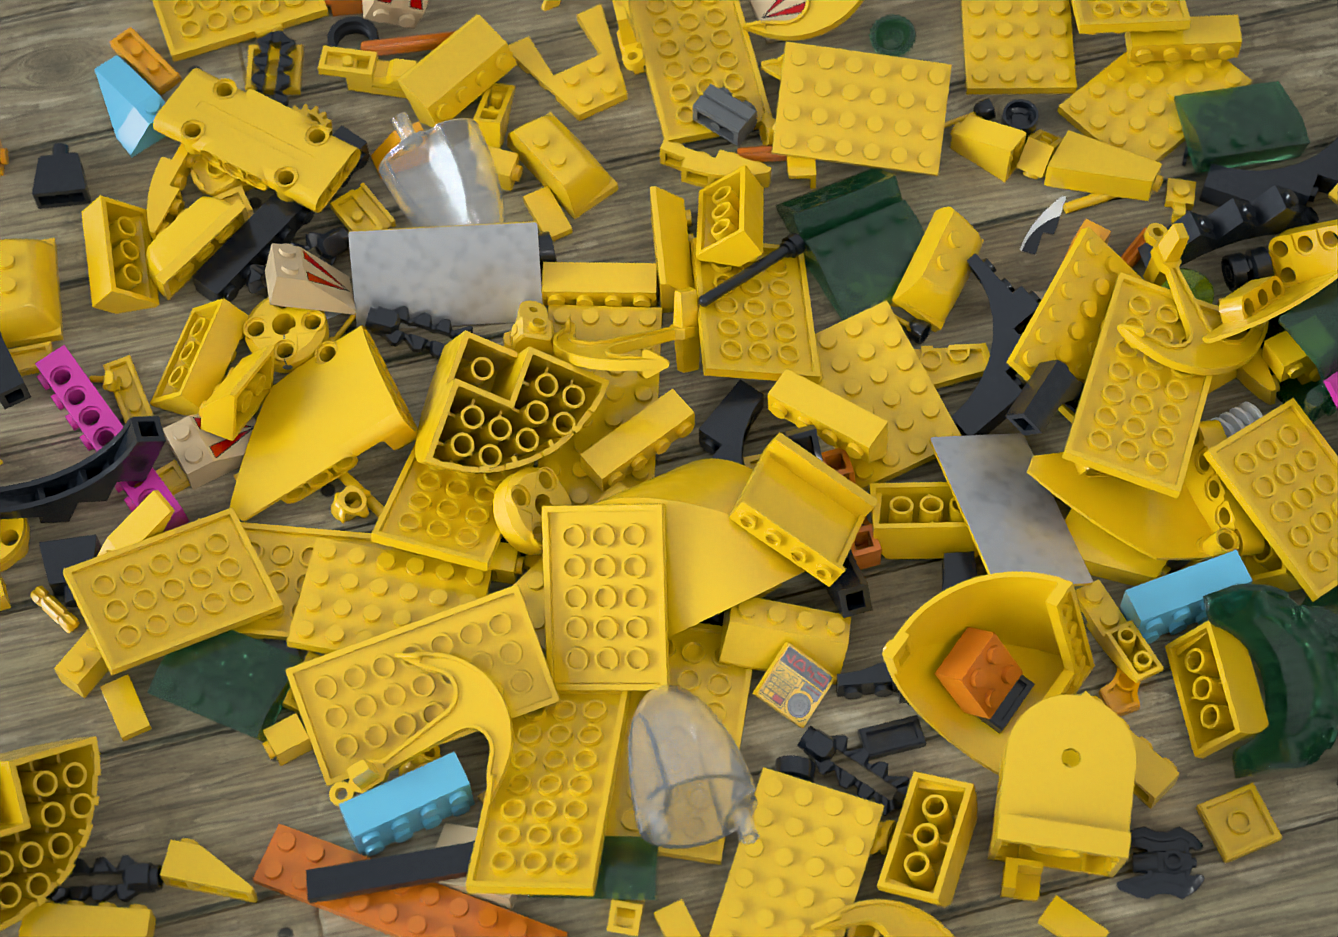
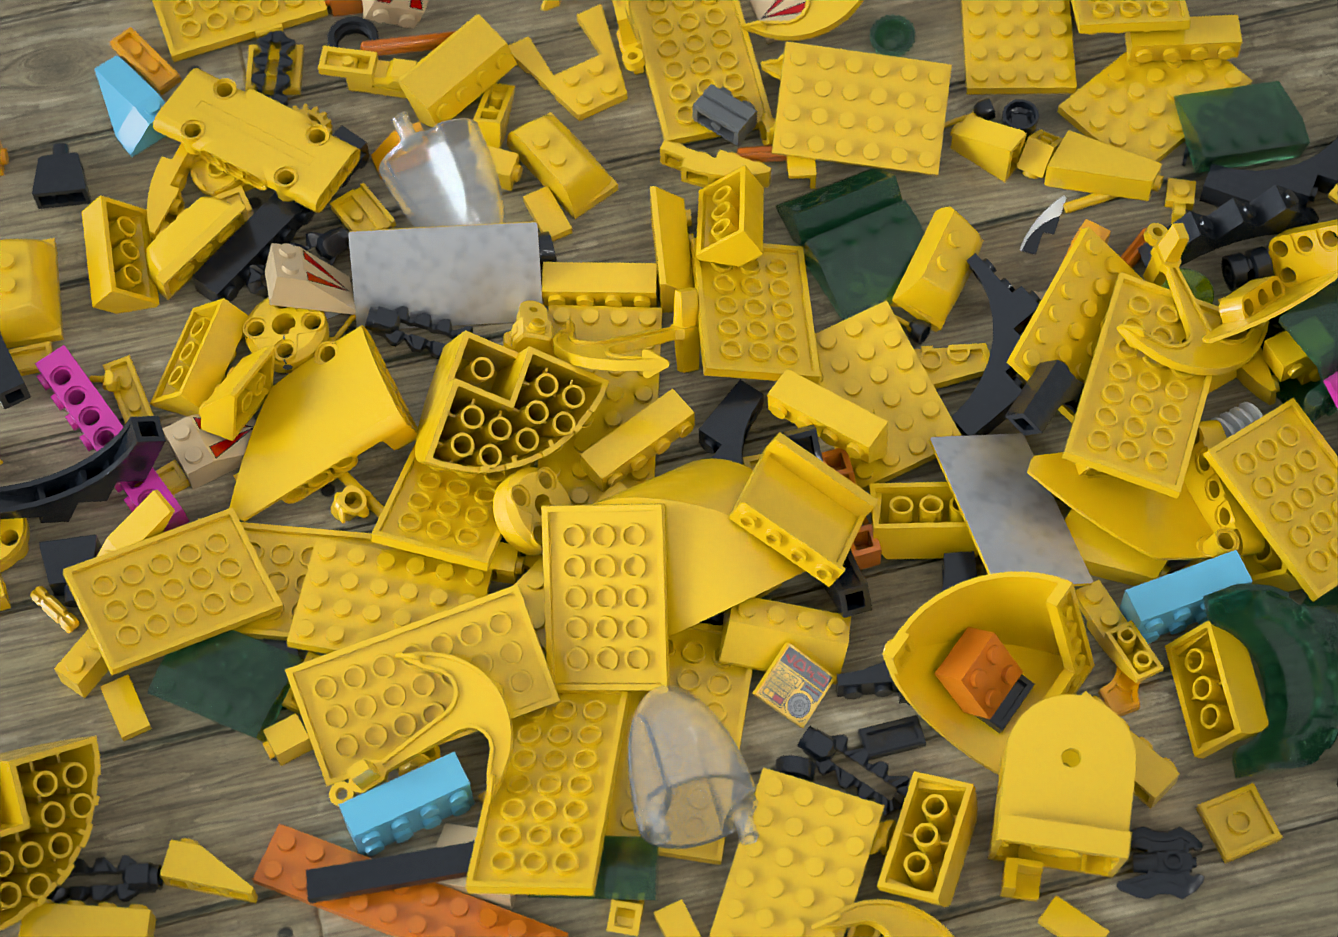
(790, 247): black piece -> none

